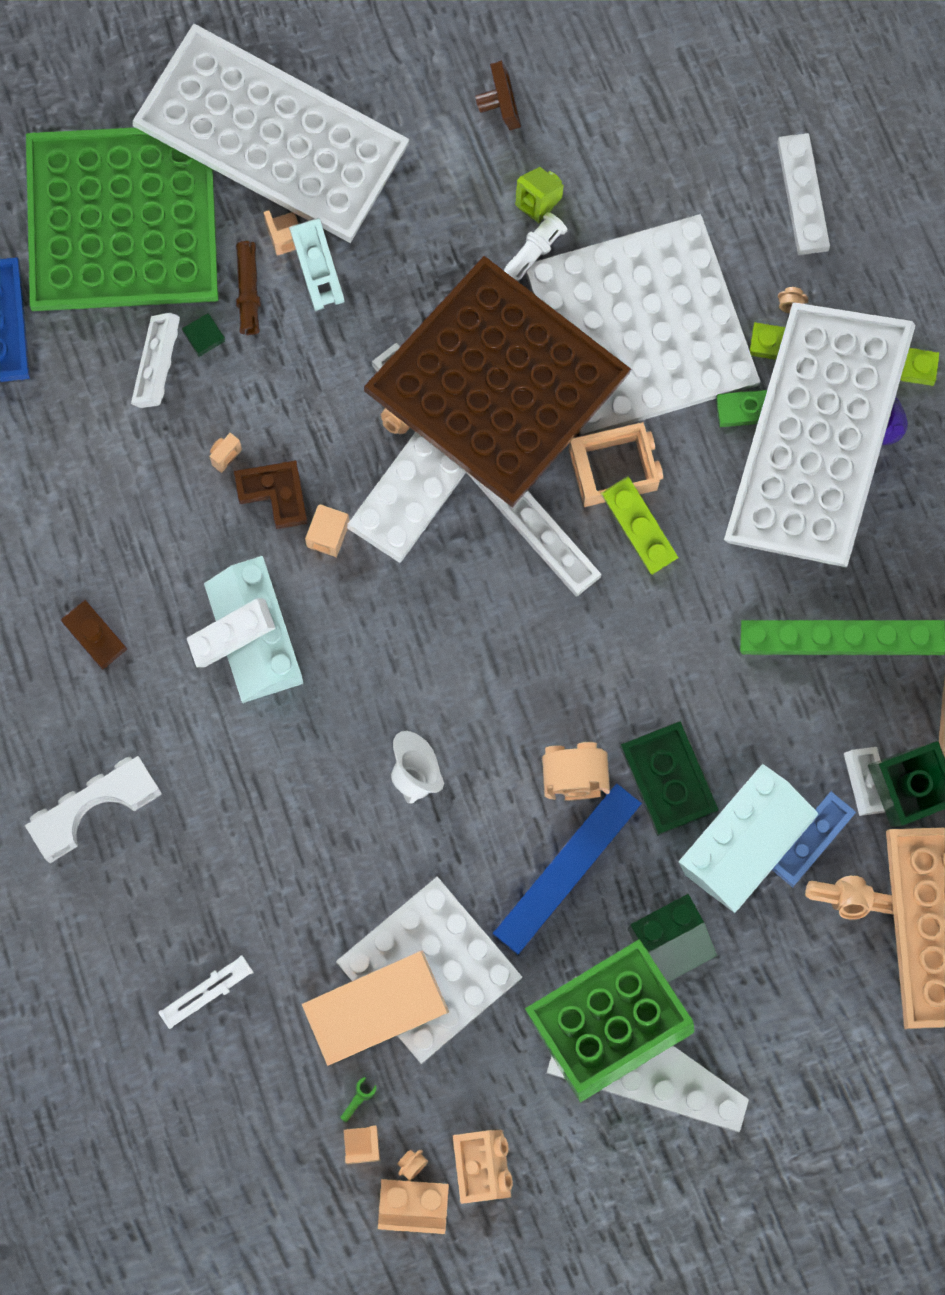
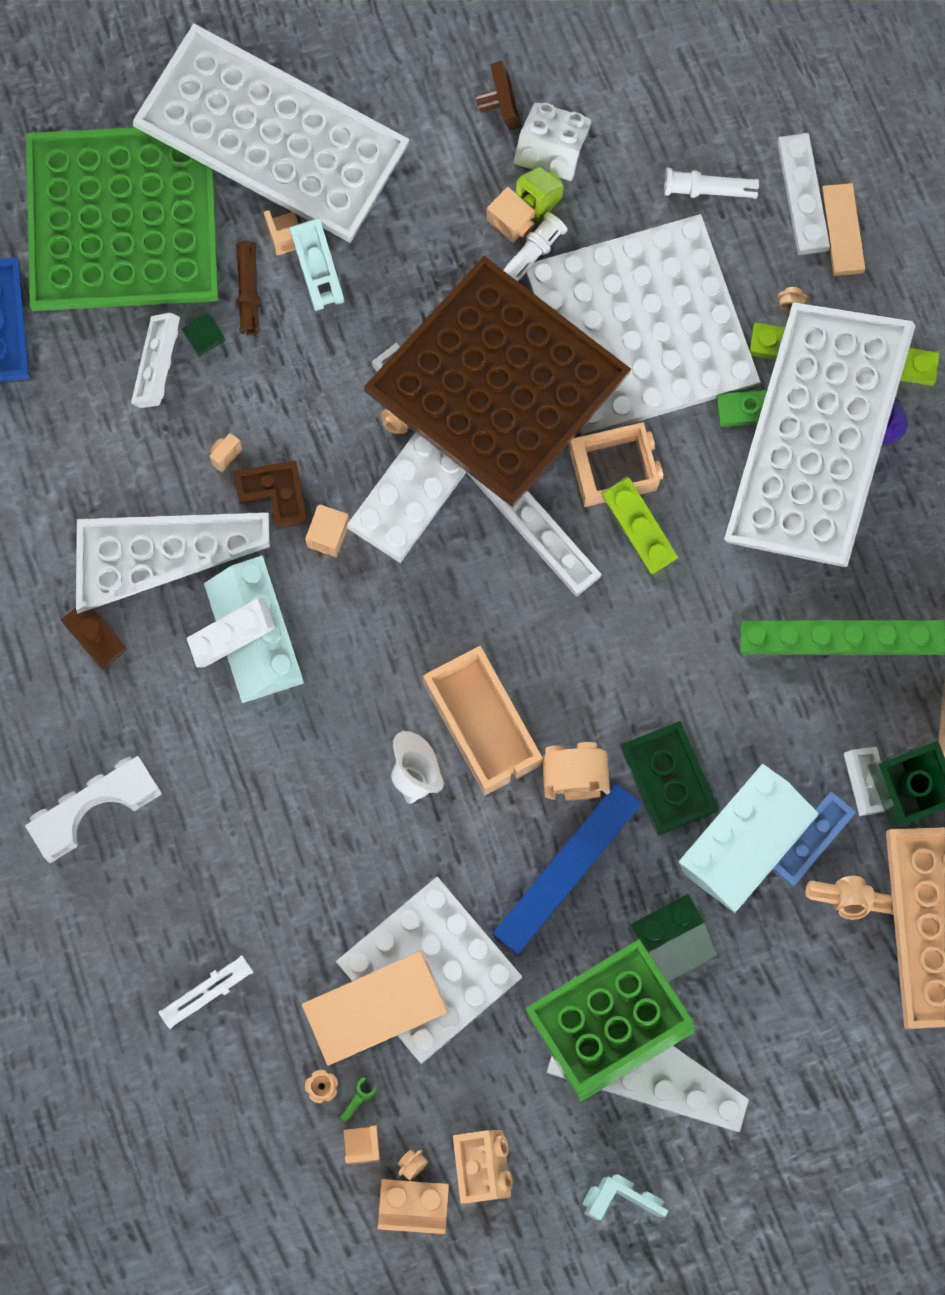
(143, 552): none -> white wing
(328, 1092): none -> light nougat plate
(482, 720): none -> light nougat piece
(511, 215): none -> light nougat brick
(552, 140): none -> white bracket
(600, 1197): none -> light aqua bracket
(696, 184): none -> white pin
(843, 229): none -> light nougat tile

